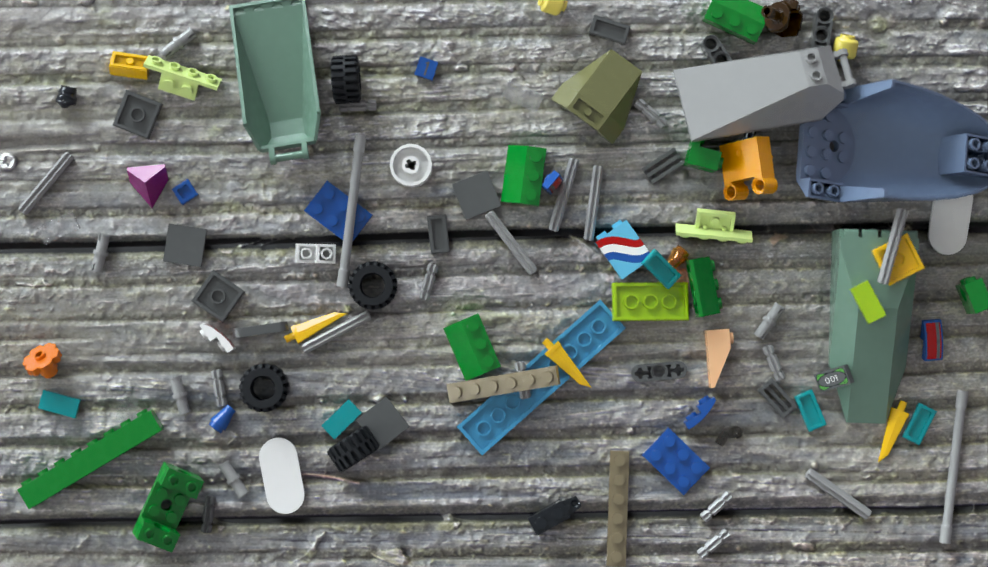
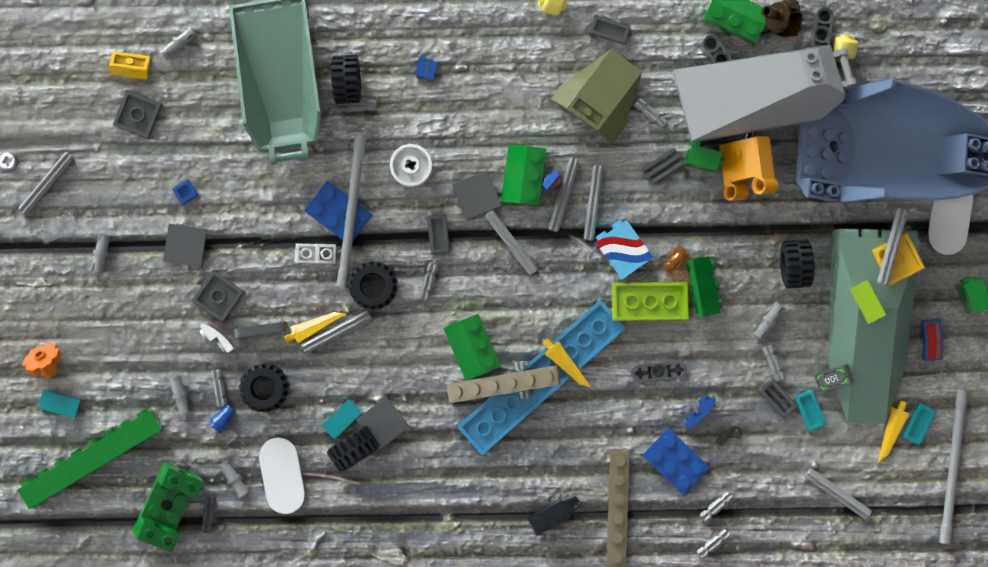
(66, 96): black arm -> none
(148, 181): magenta slope -> none
(180, 79): yellowish green bracket -> none
(661, 269): teal tile -> none
(714, 225): yellowish green bracket -> none
(718, 345): light nougat slope -> none
(797, 263): none -> black tyre

